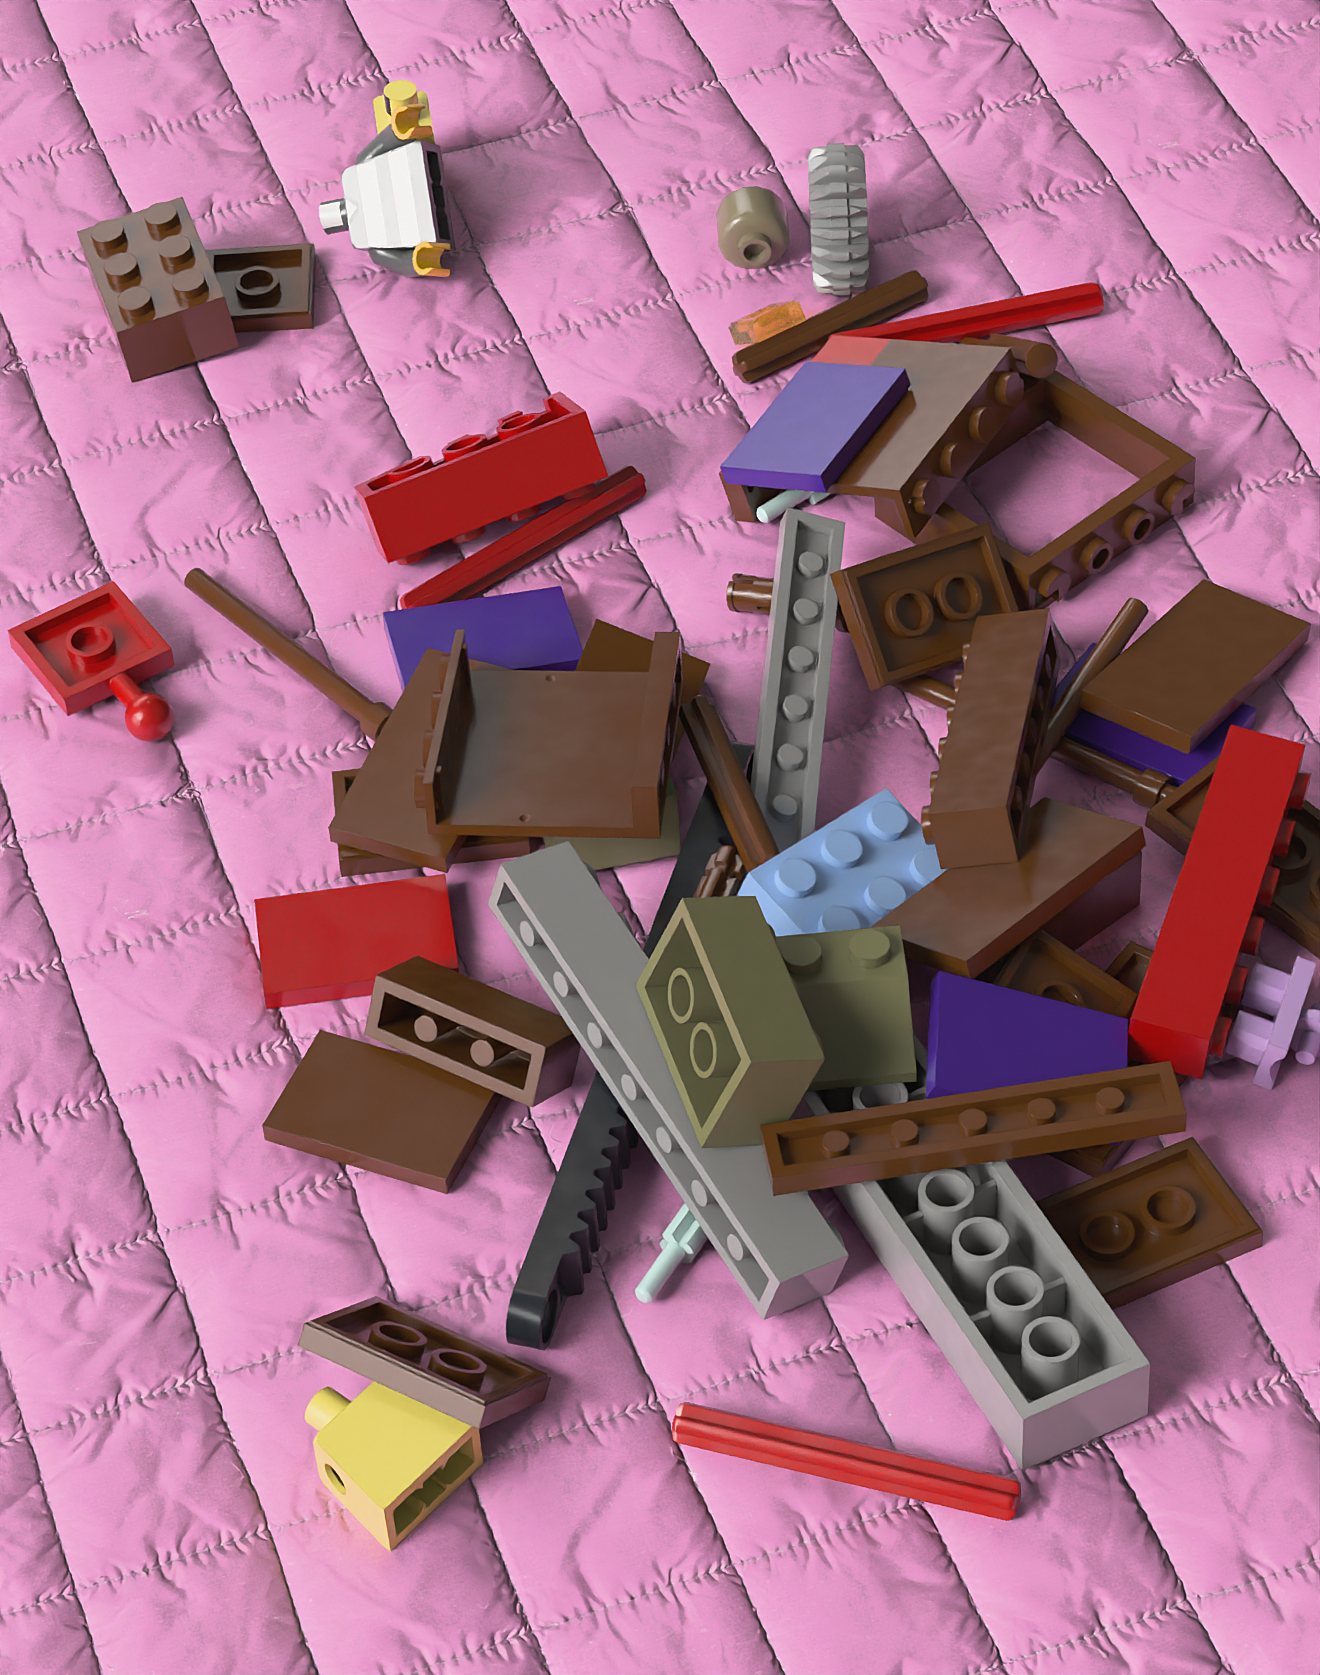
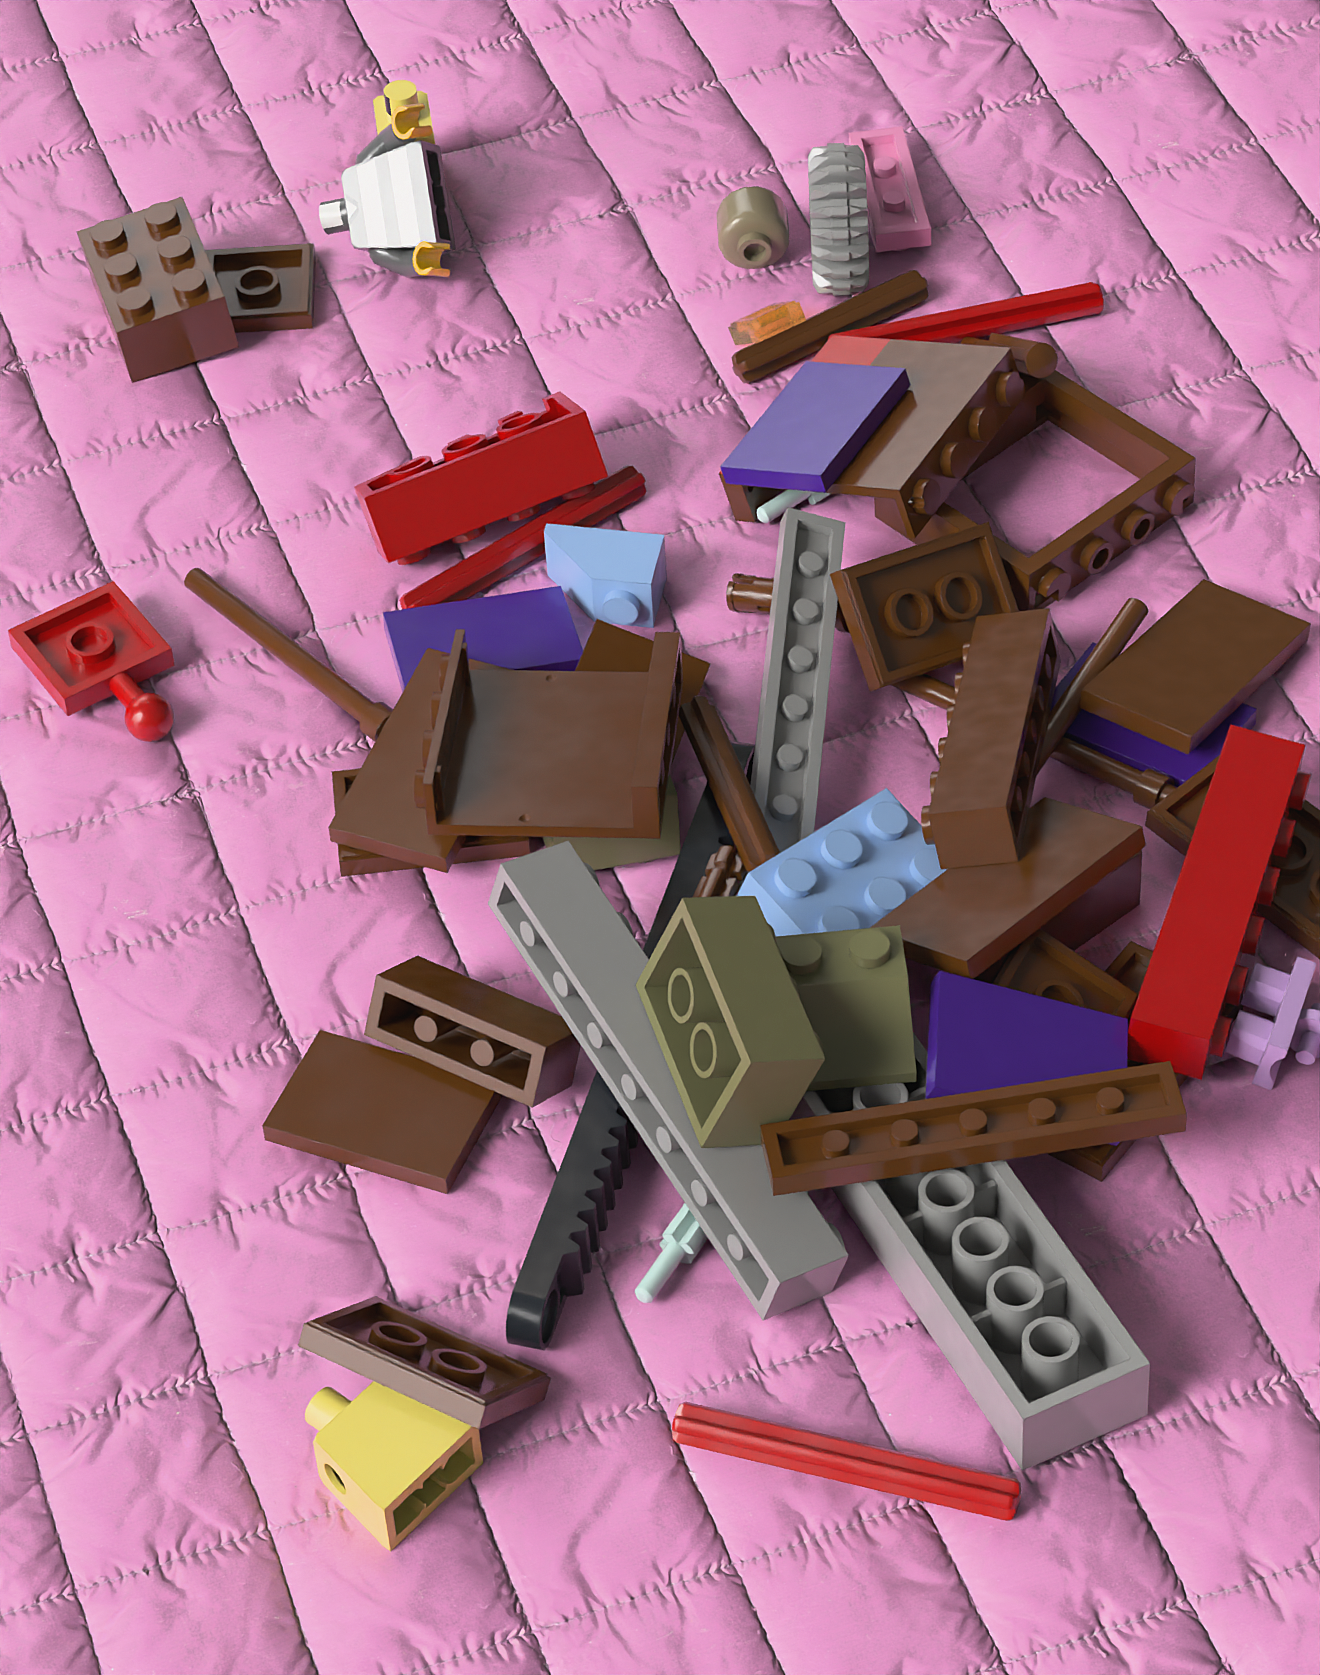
(341, 938): red tile -> none
(608, 571): none -> light blue slope
(893, 192): none -> bright pink plate
(1152, 1222): reddish brown tile -> none

